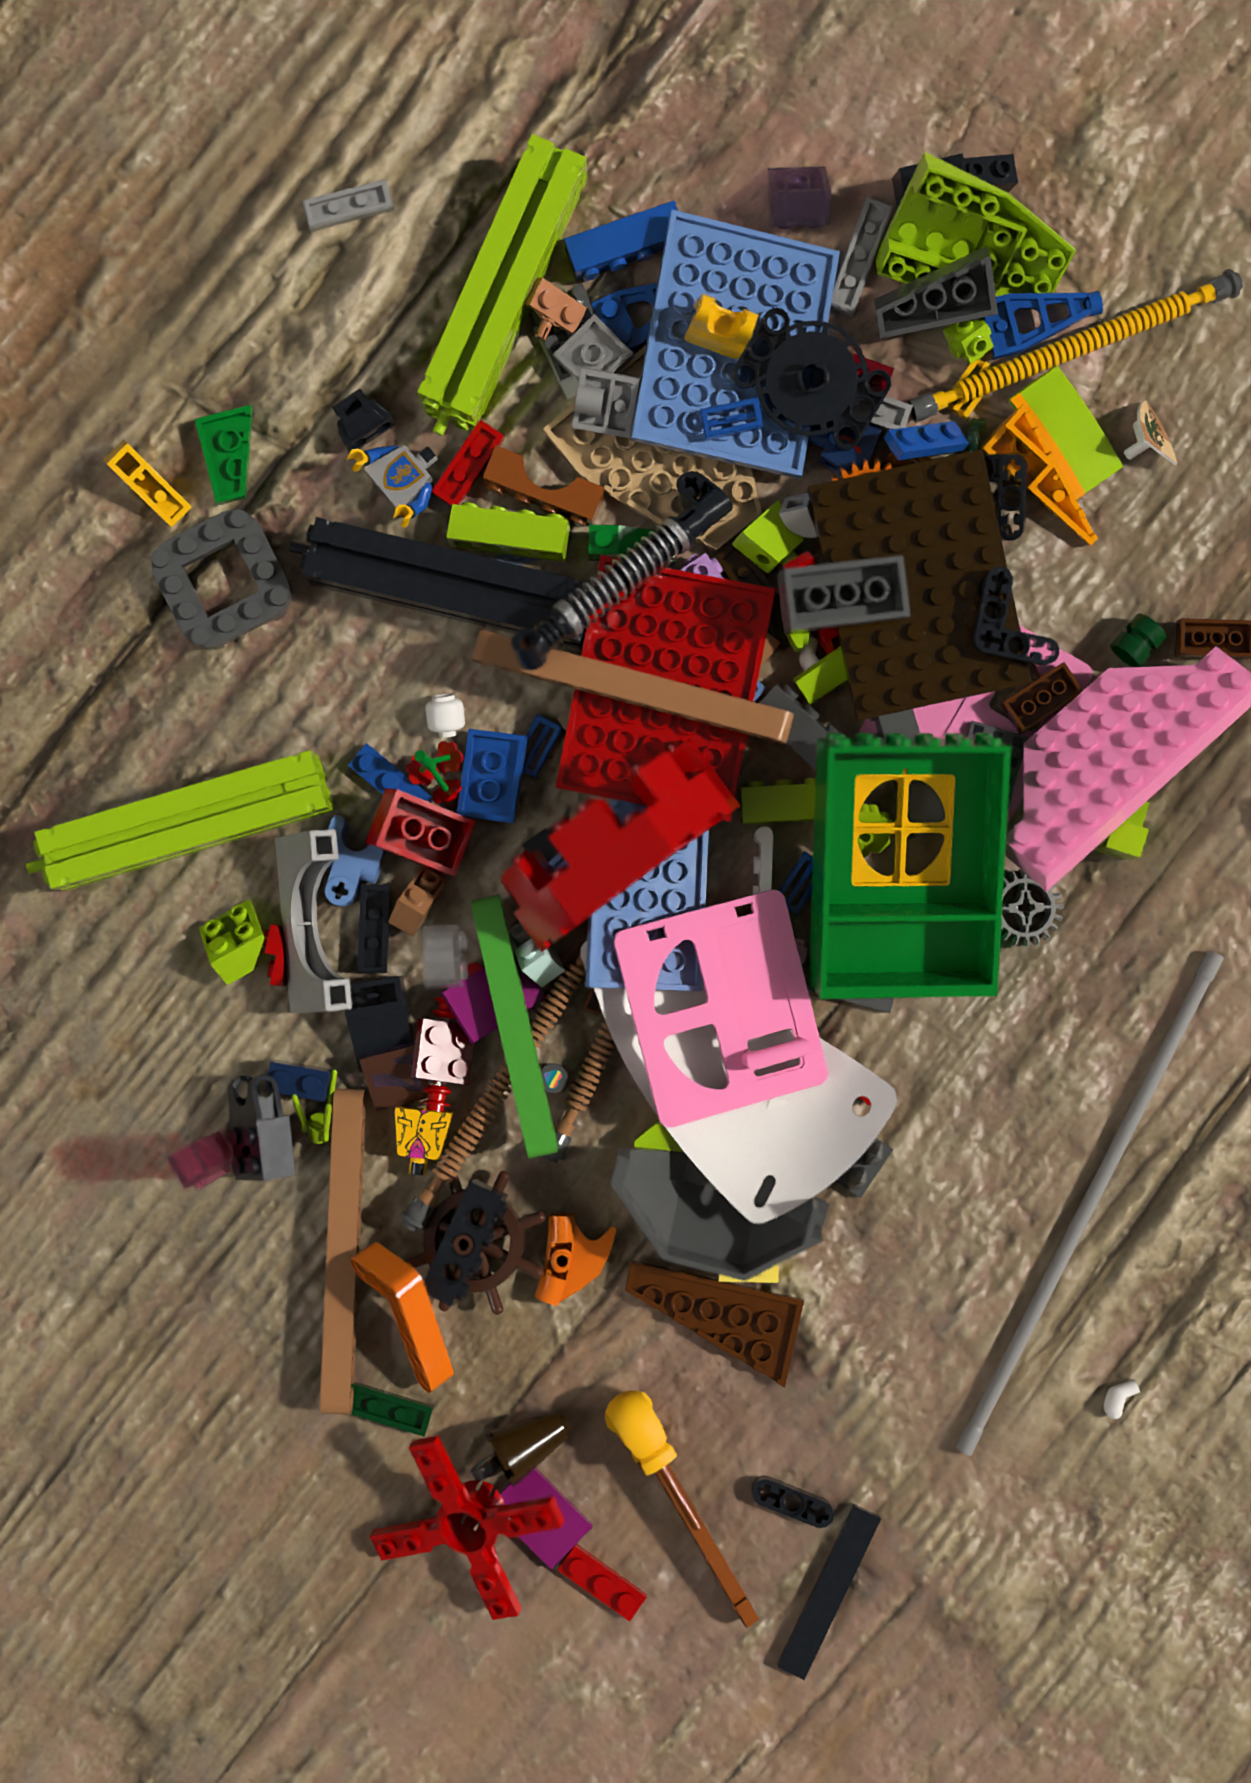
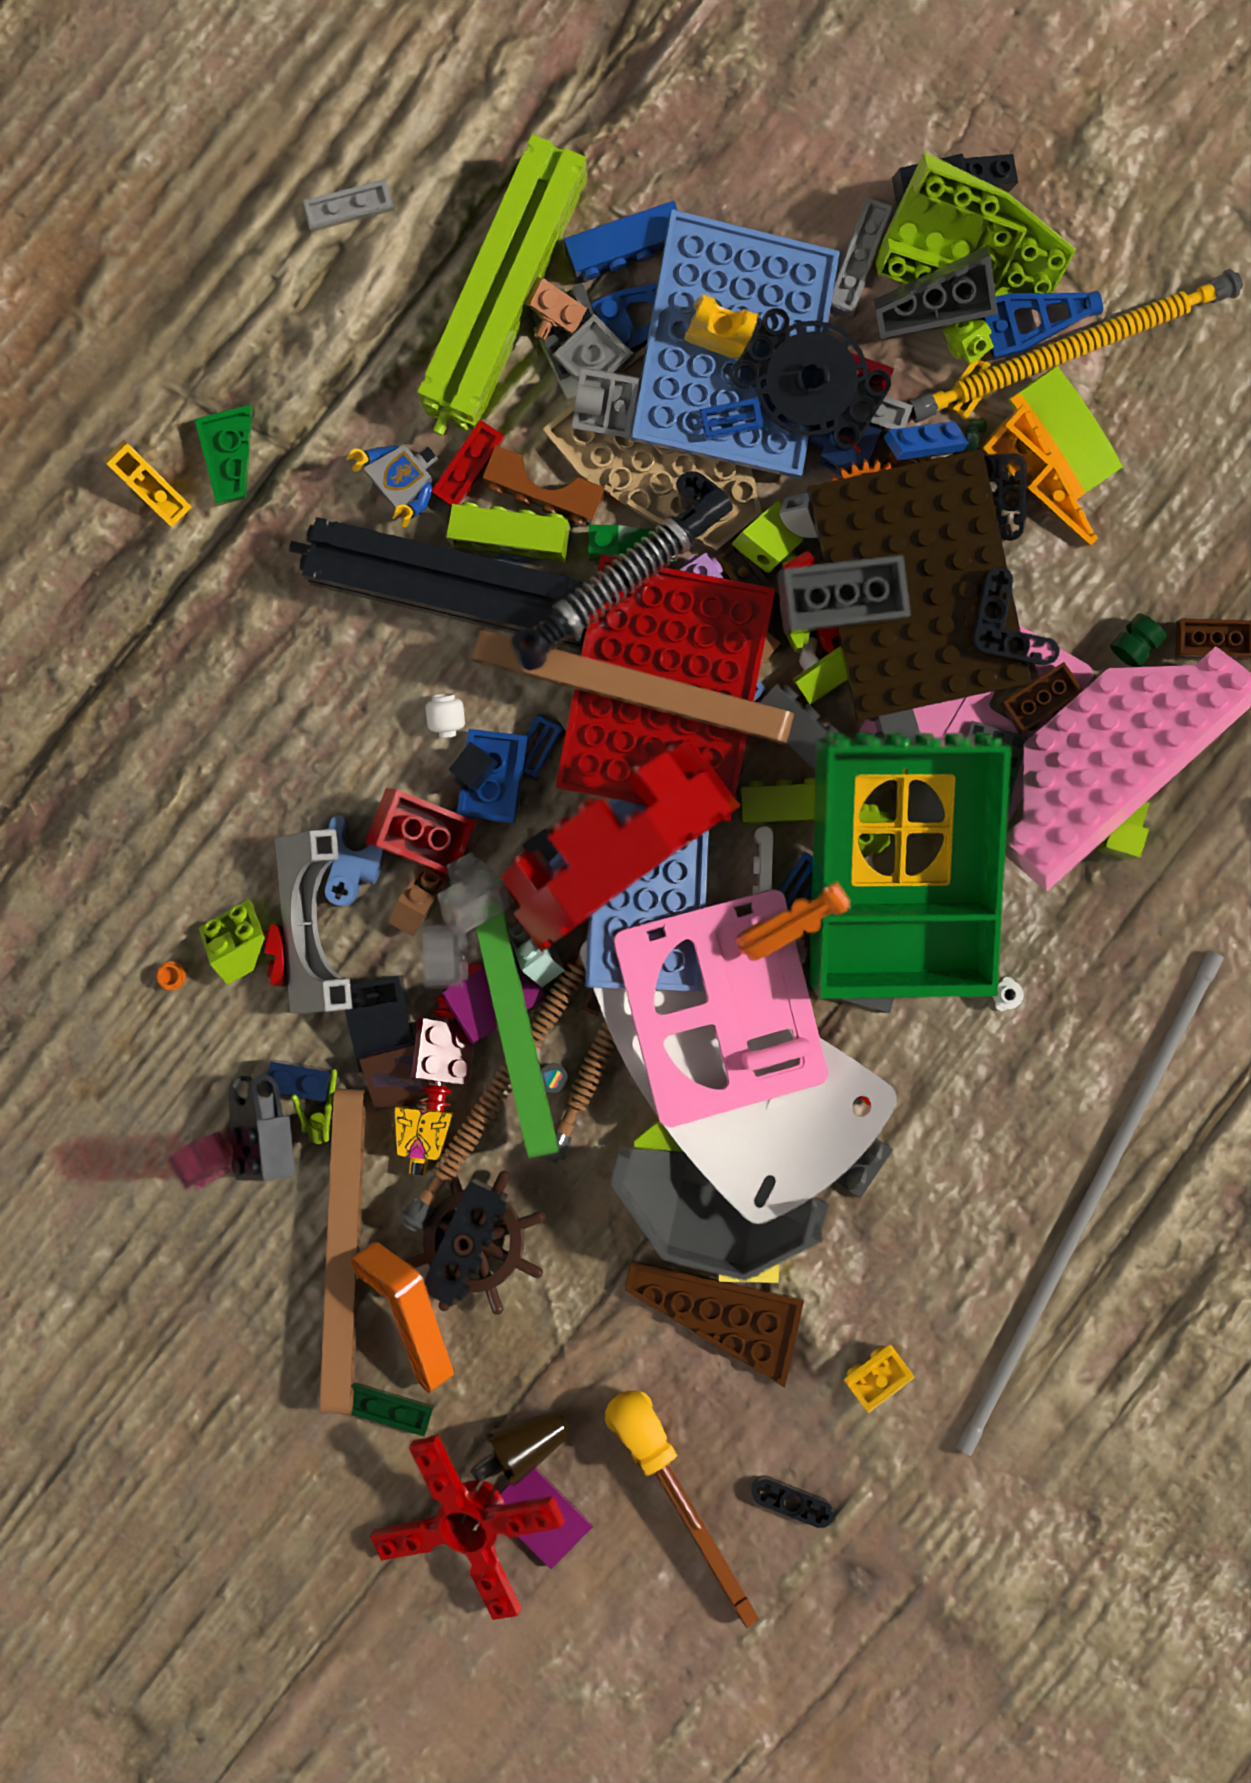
(171, 975): none -> orange plate
(182, 822): lime brick -> none
(240, 618): dark grey plate -> none
(363, 423): black piece -> none
(374, 928): black plate -> none
(383, 774): blue plate -> none
(424, 770): red plant -> none
(472, 767): none -> black brick
(473, 895): none -> clear brick
(584, 1258): orange pin -> none
(602, 1582): red plate -> none
(788, 925): none -> orange piece
(799, 197): clear purple slope -> none
(828, 1591): black tile -> none
(878, 1377): none -> yellow bracket
(1016, 994): none -> white brick
(1024, 919): light grey gear -> none
(1116, 1398): white arm -> none
(1150, 434): shield -> none

